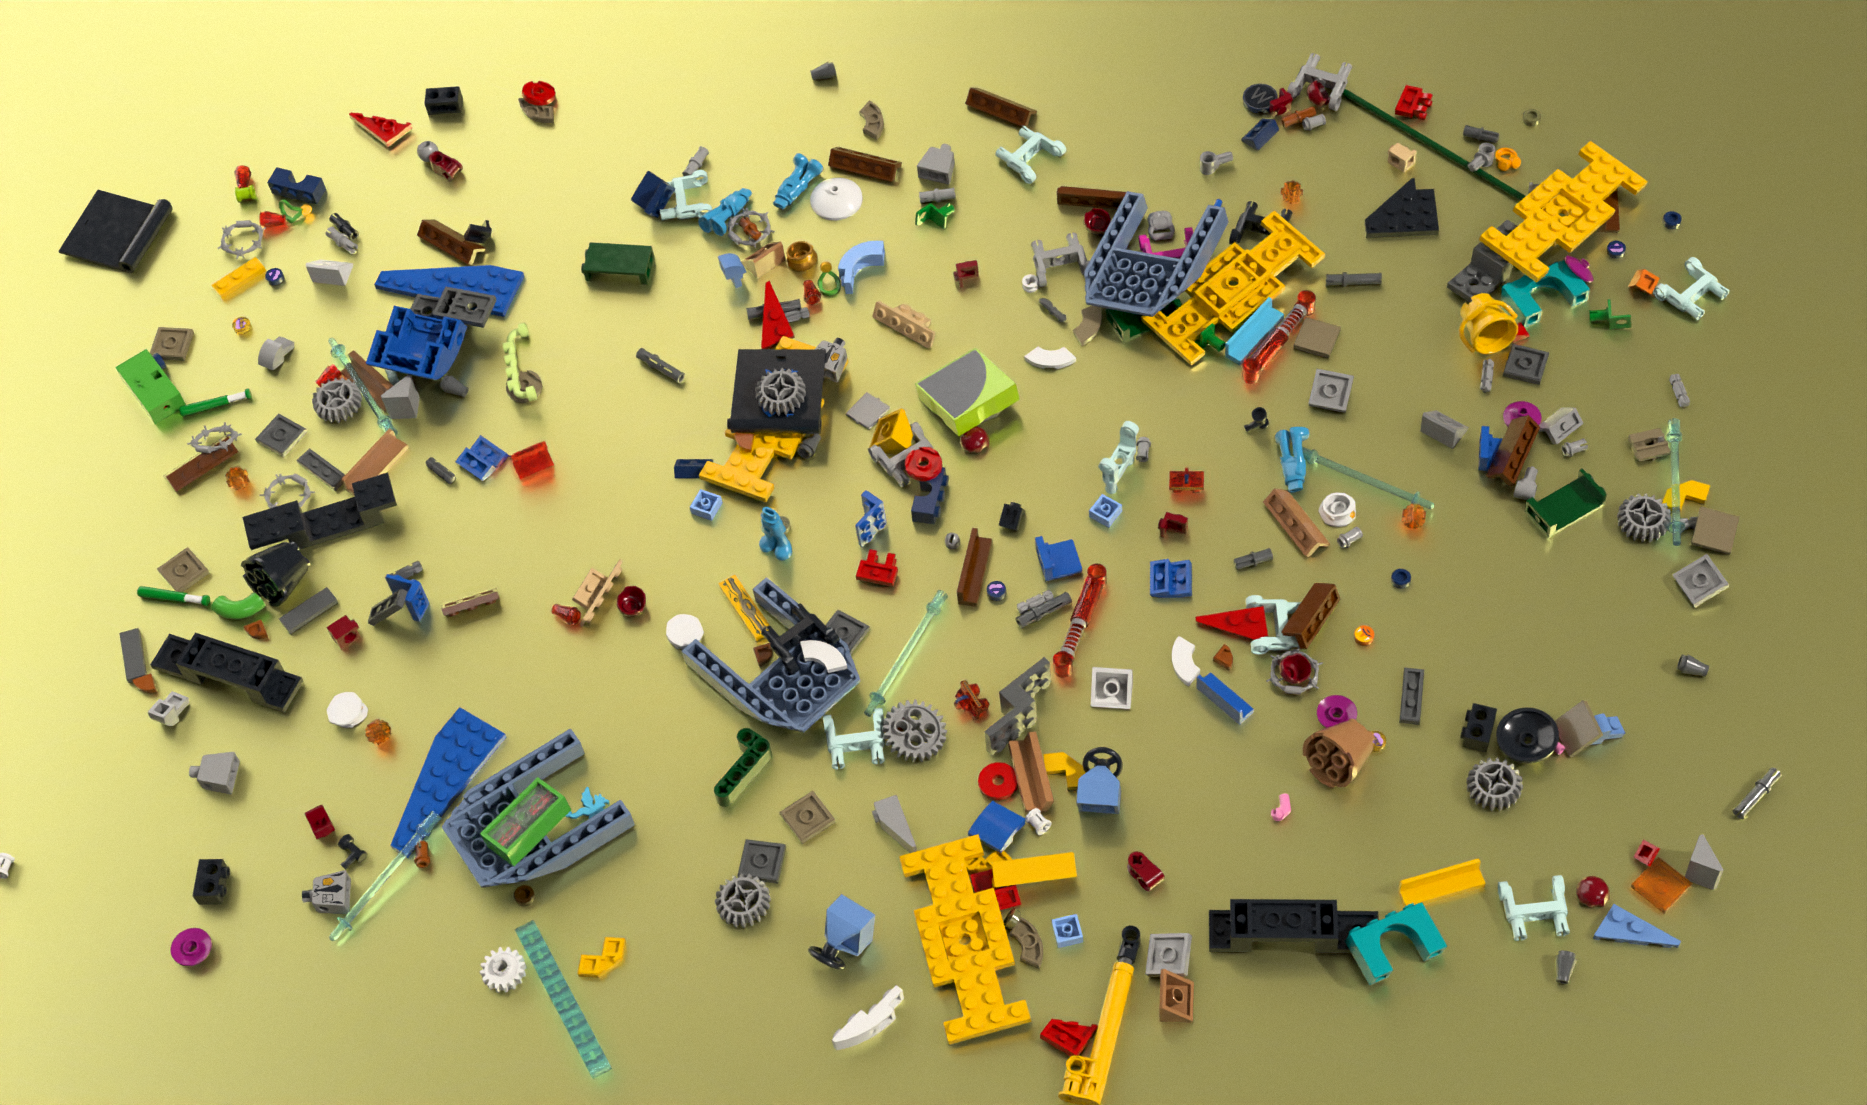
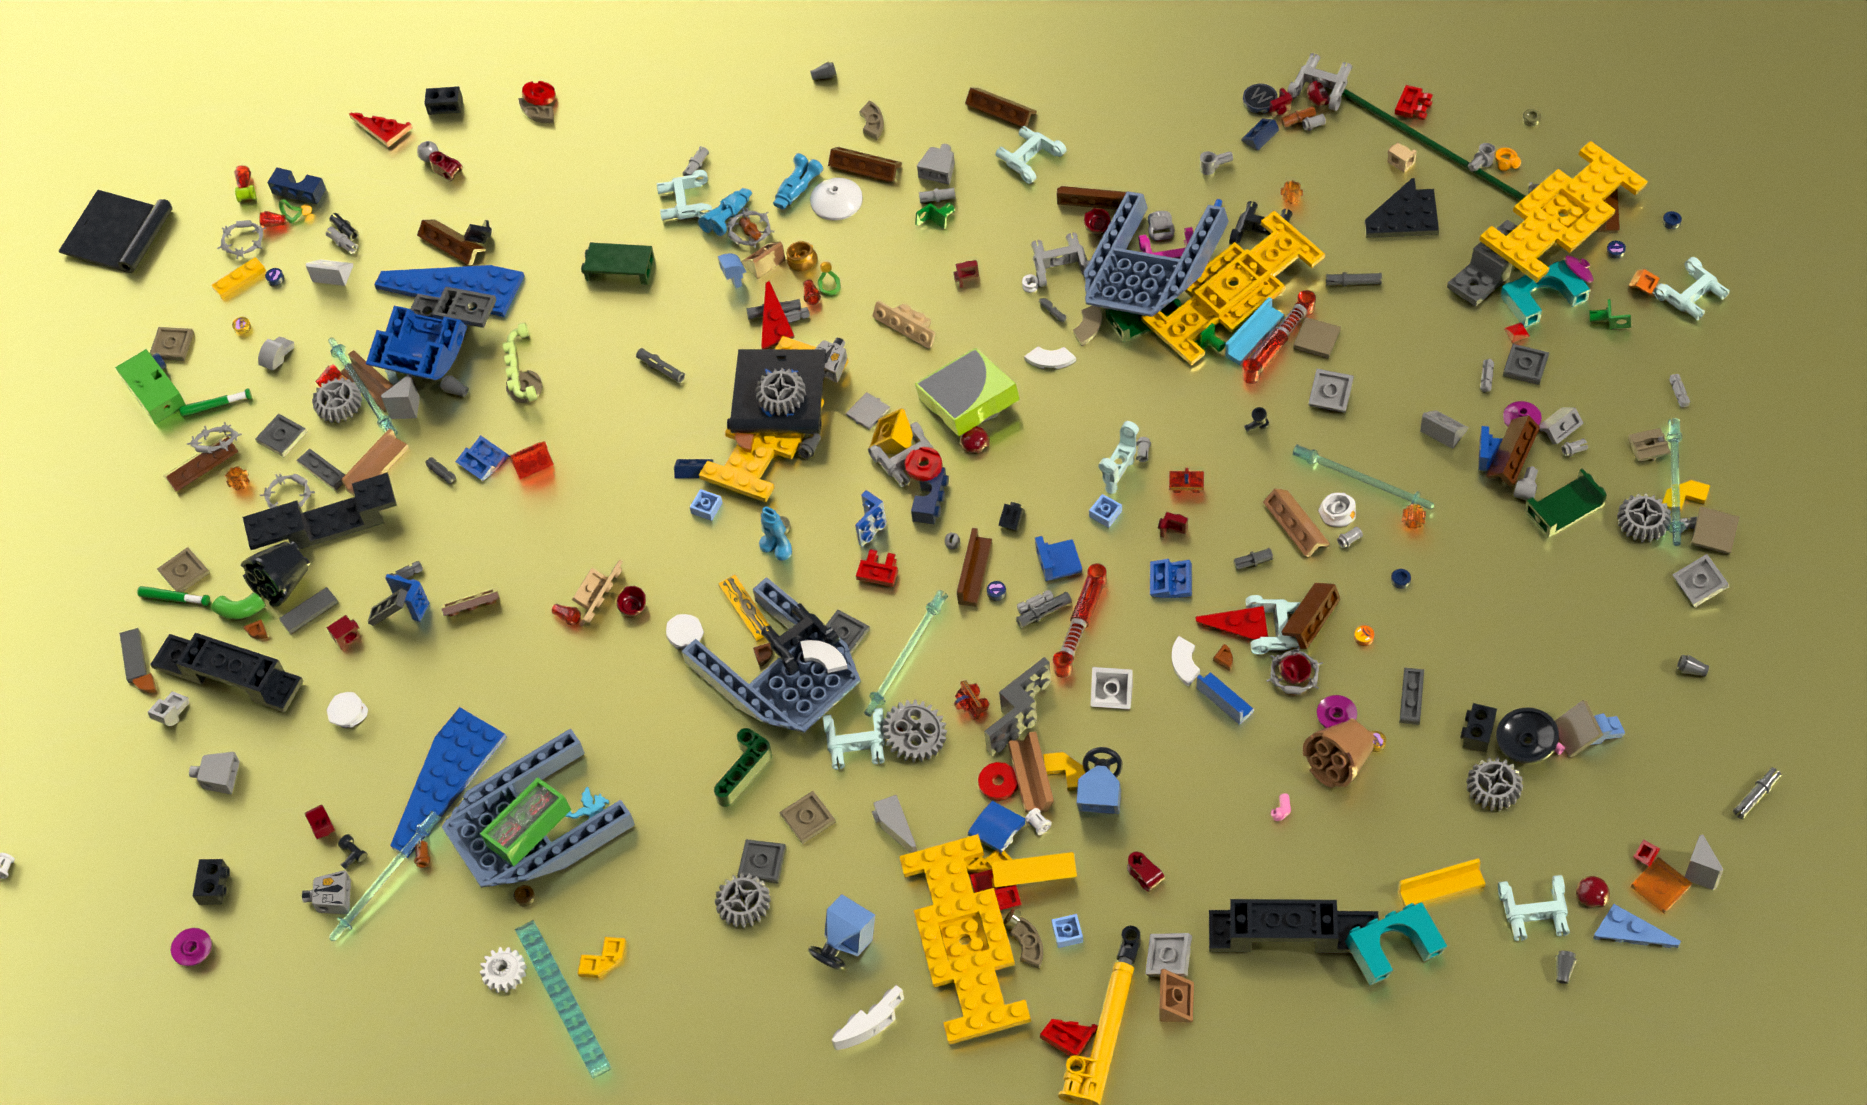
(378, 731): clear orange gear -> none
(652, 194): dark blue bracket -> none
(860, 256): light blue arch -> none
(1293, 467): dark azure piece -> none
(1481, 134): dark grey axle -> none
(1488, 324): yellow piece -> none

